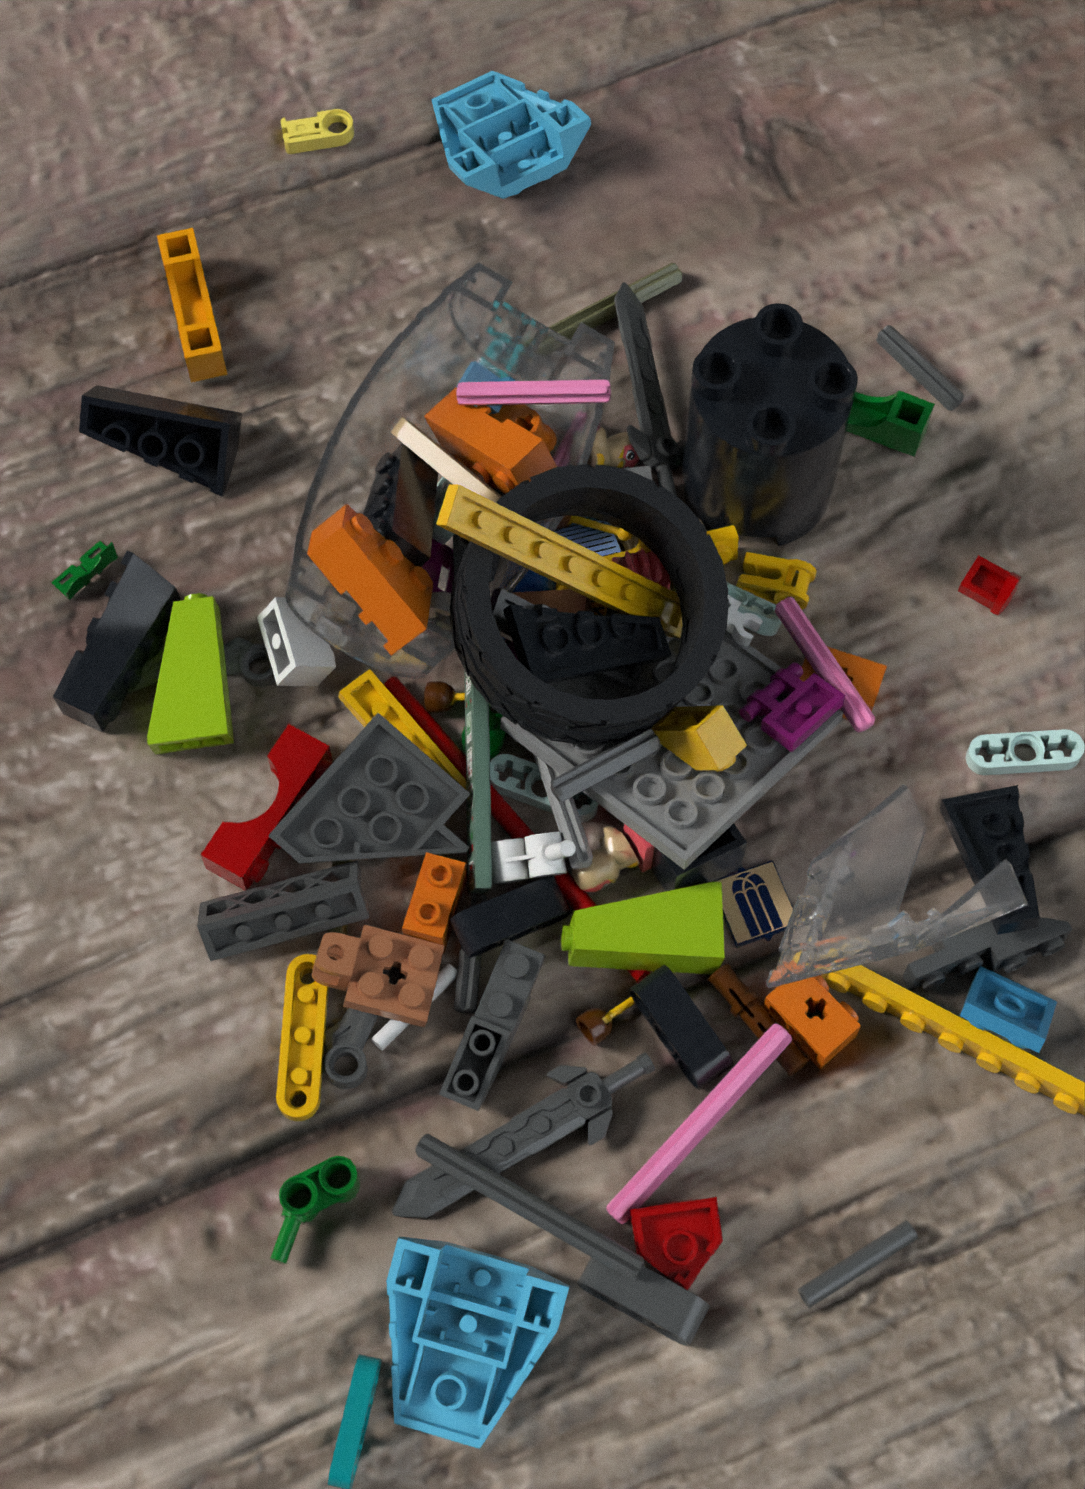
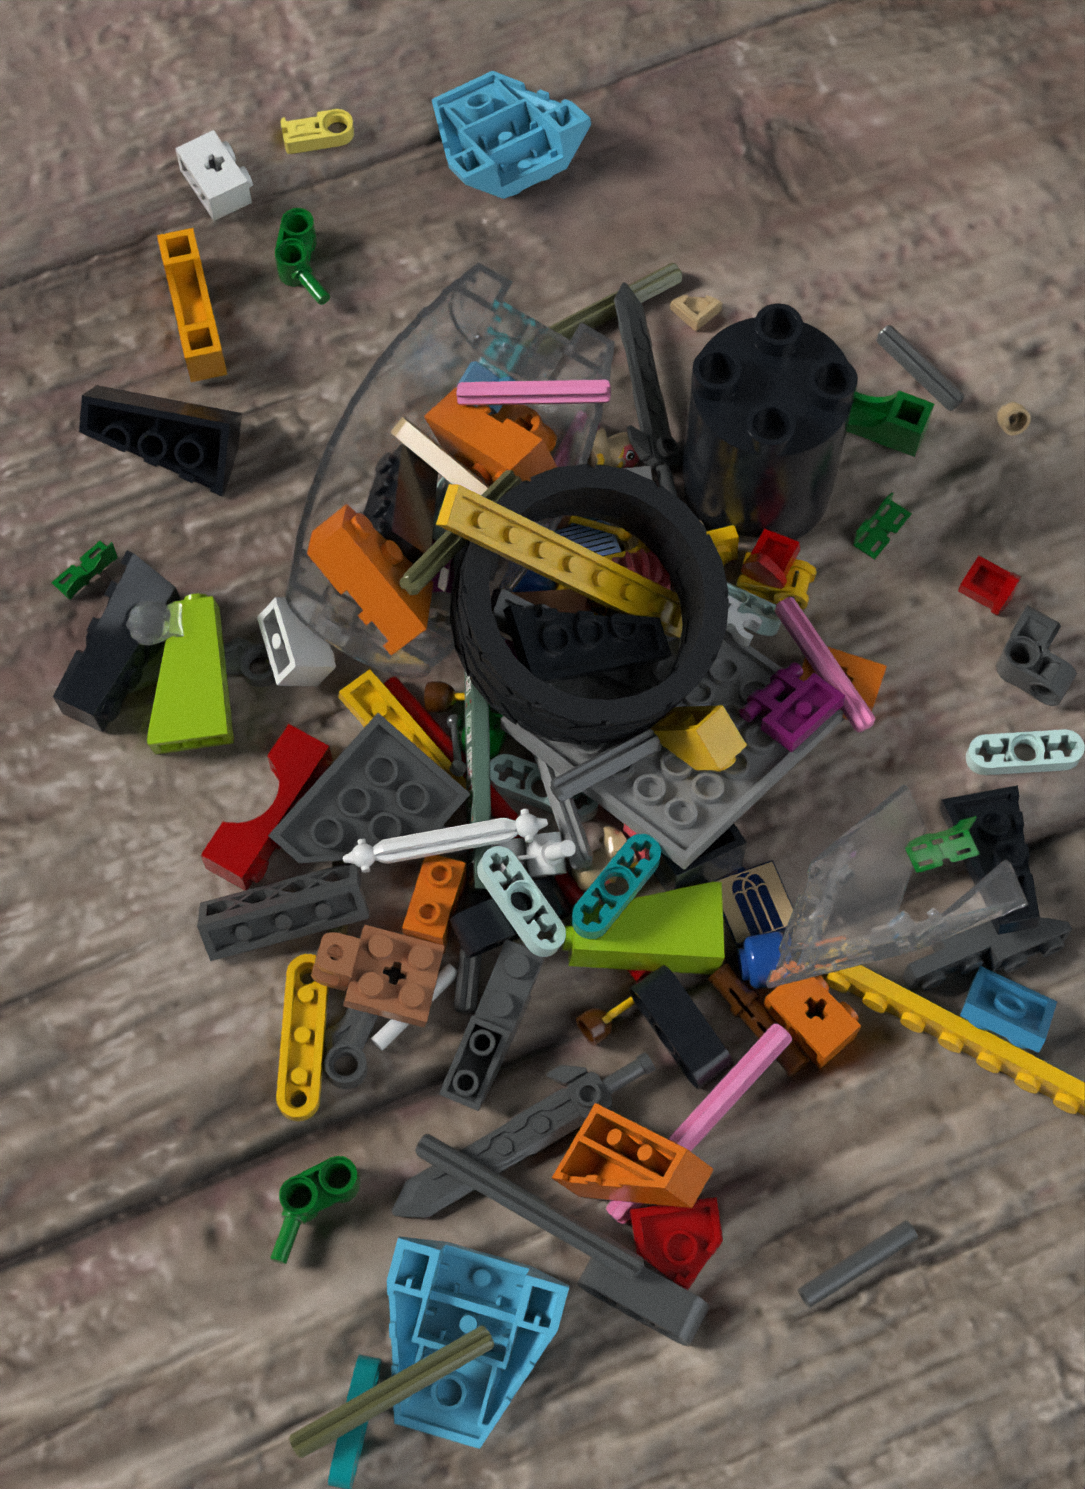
(155, 622): none -> clear animal
(215, 175): none -> white brick
(298, 249): none -> green beam
(391, 1391): none -> olive axle
(445, 840): none -> white wheel
(449, 543): none -> olive axle
(457, 767): none -> dark grey hinge
(514, 870): none -> light aqua beam
(590, 902): none -> teal beam
(630, 1164): none -> orange wedge
(696, 310): none -> tan tile
(758, 957): none -> blue head
(771, 559): none -> red tile
(882, 529): none -> green piece
(948, 847): none -> green piece
(1019, 414): none -> tan hinge
(1043, 673): none -> dark grey piece

